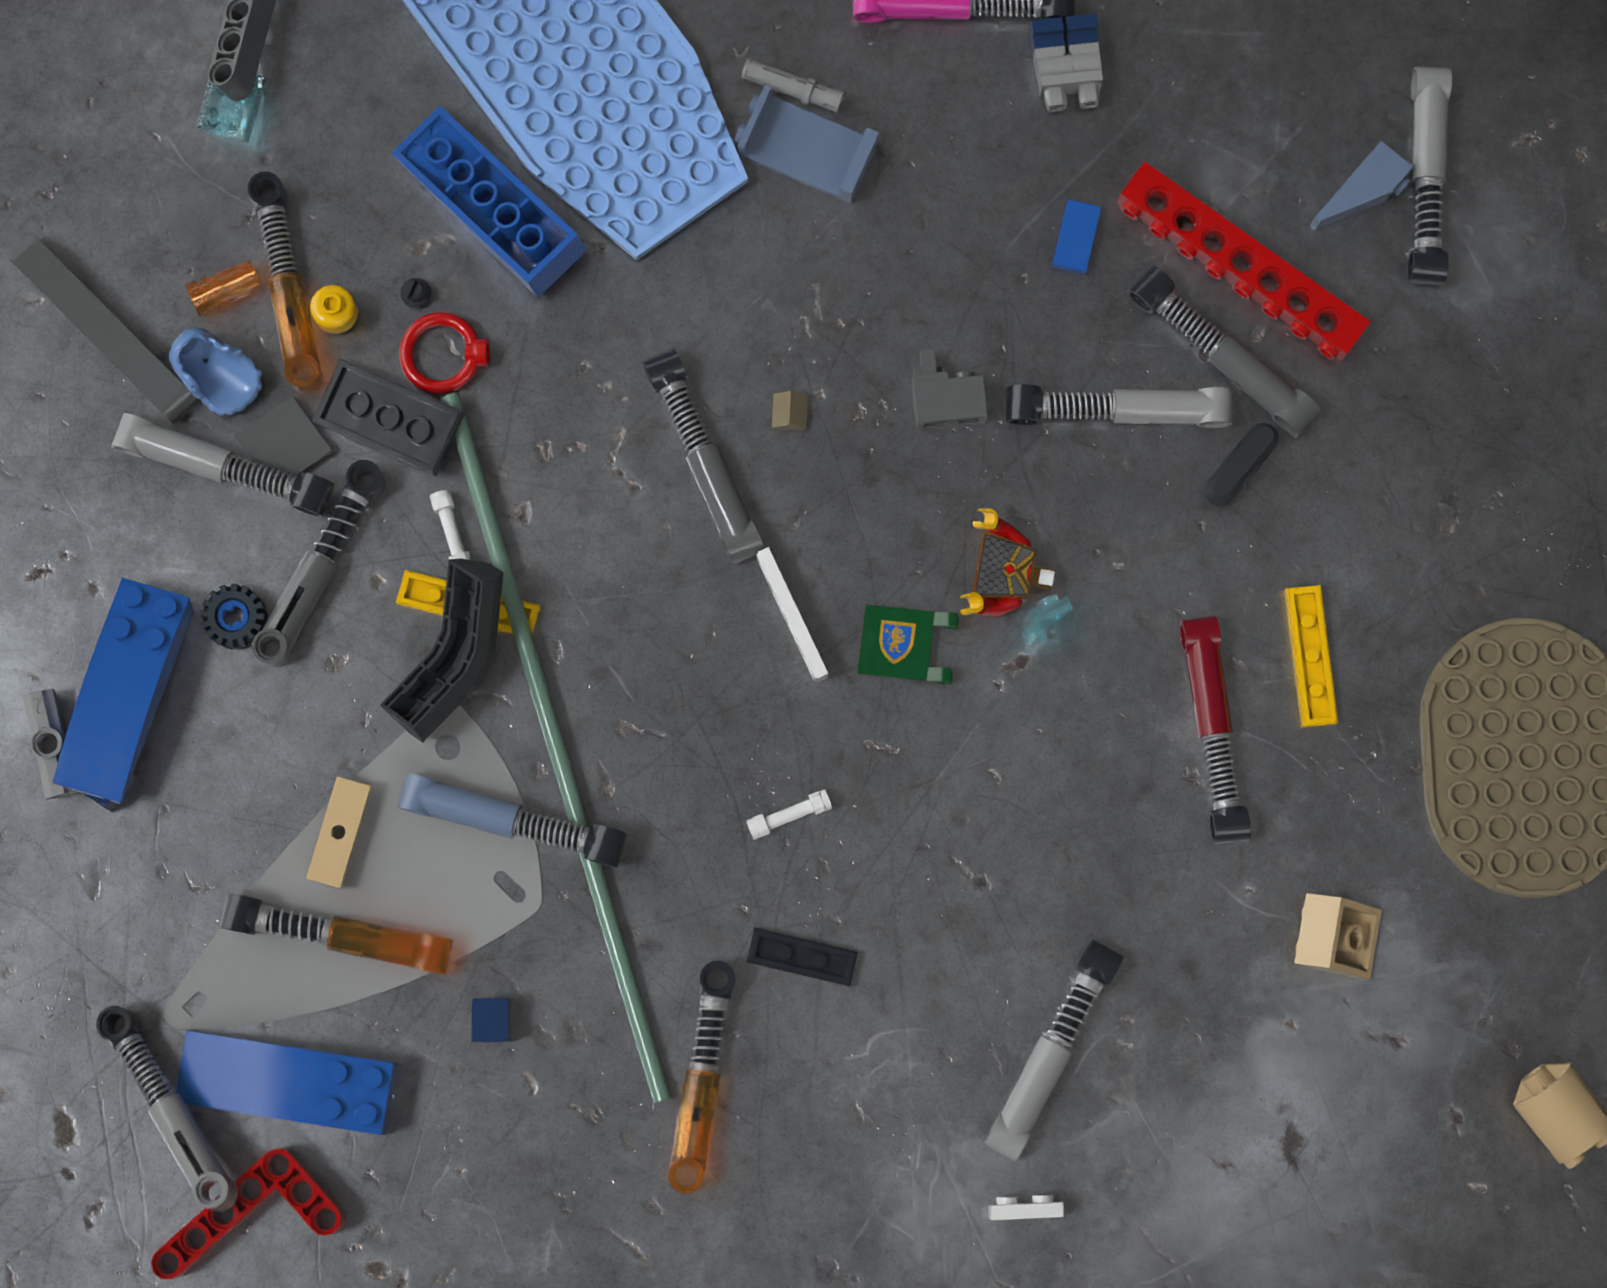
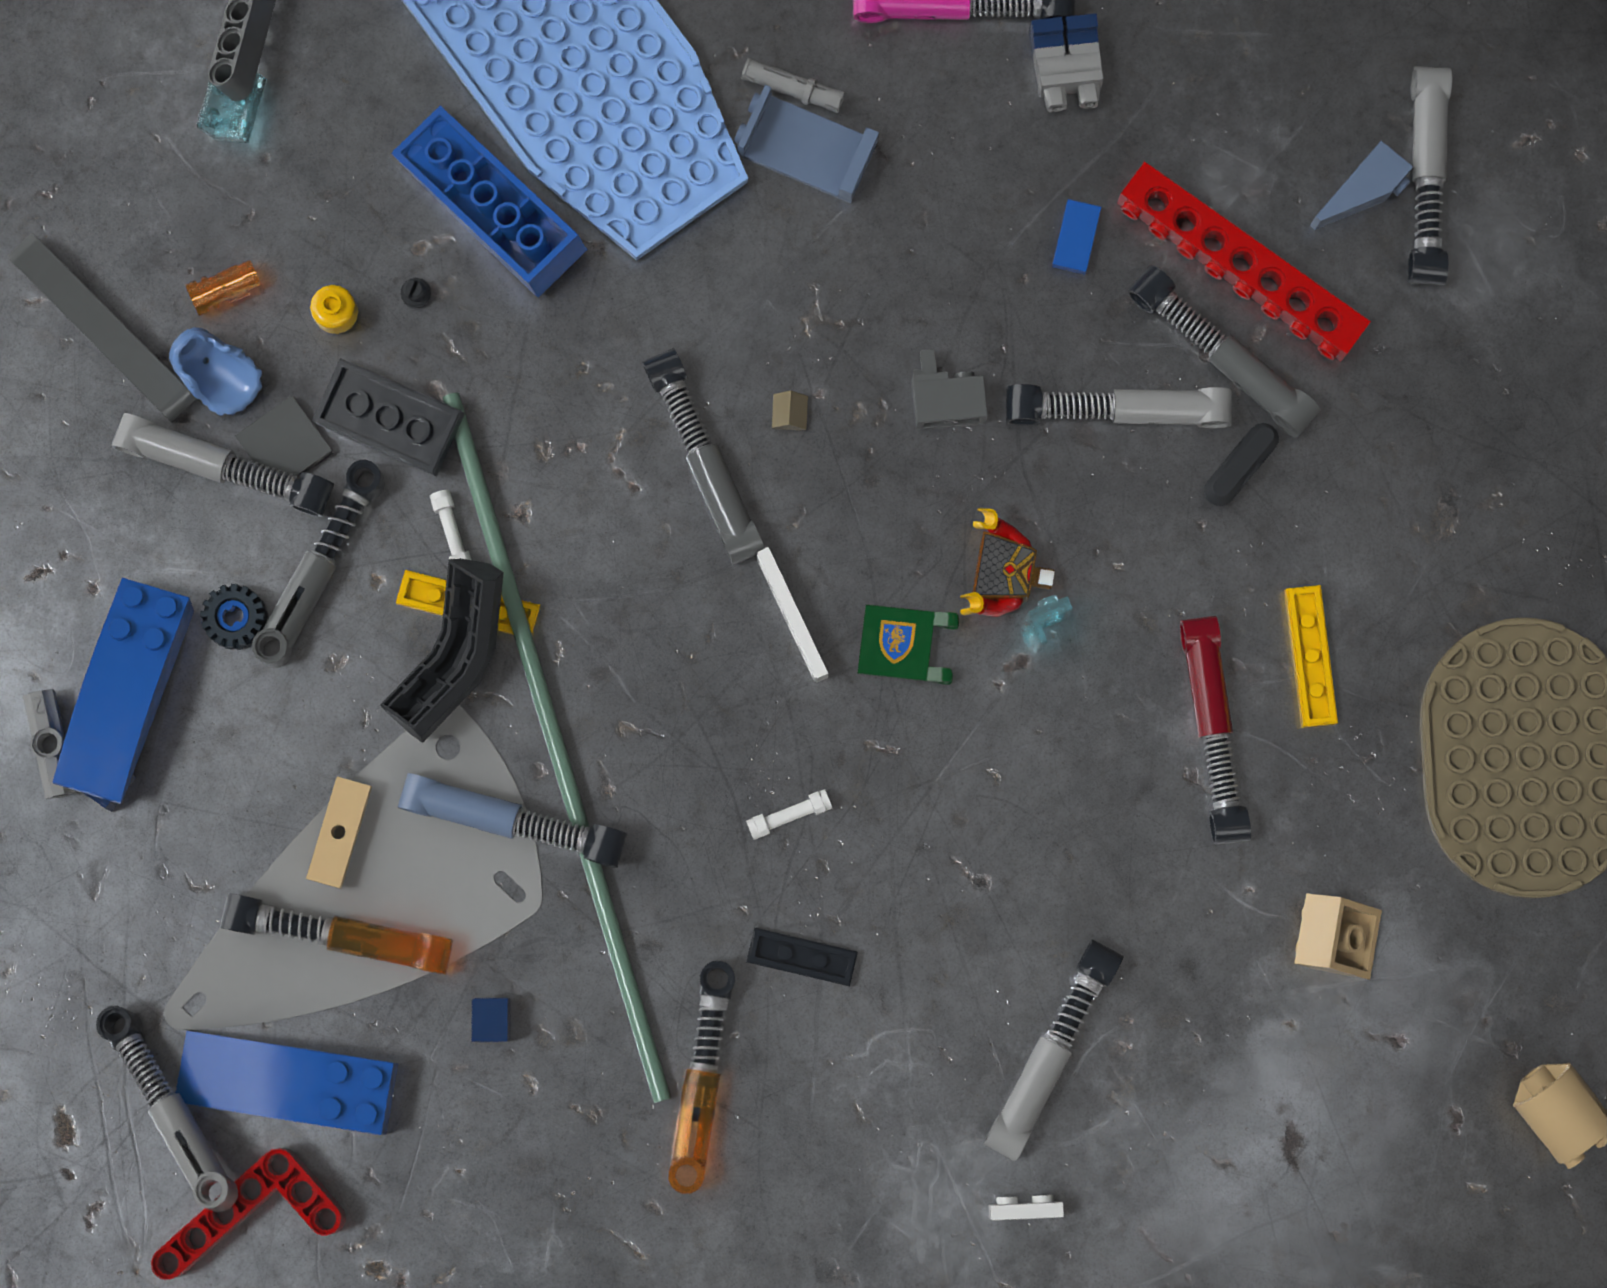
(286, 286): piece -> none
(476, 352): red piece -> none

